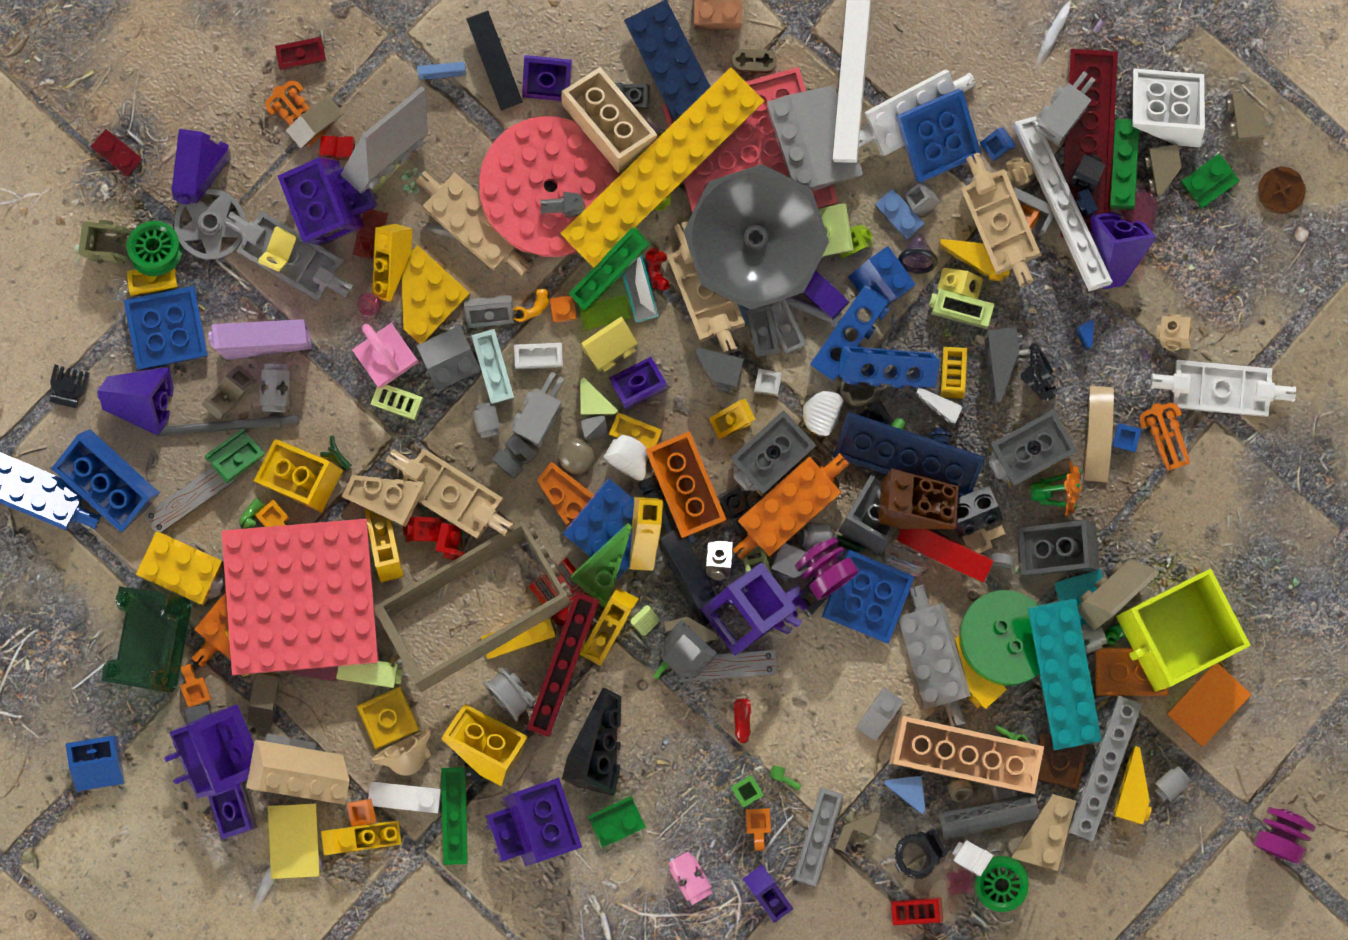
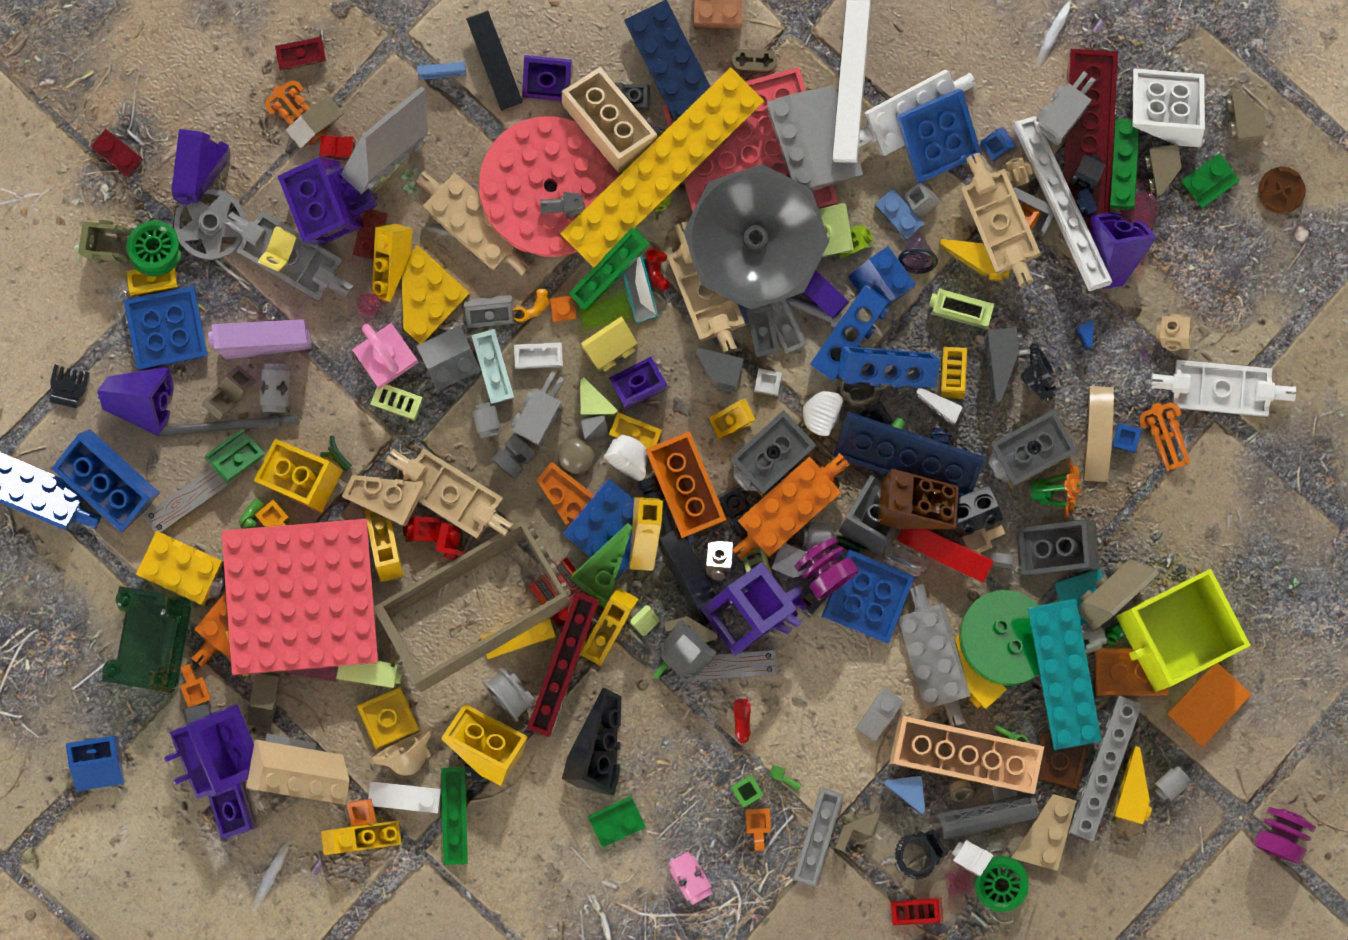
(293, 841): light yellow tile -> none
(534, 824): dark purple piece -> none
(768, 893): dark purple slope -> none
(959, 282): light yellow bracket -> none

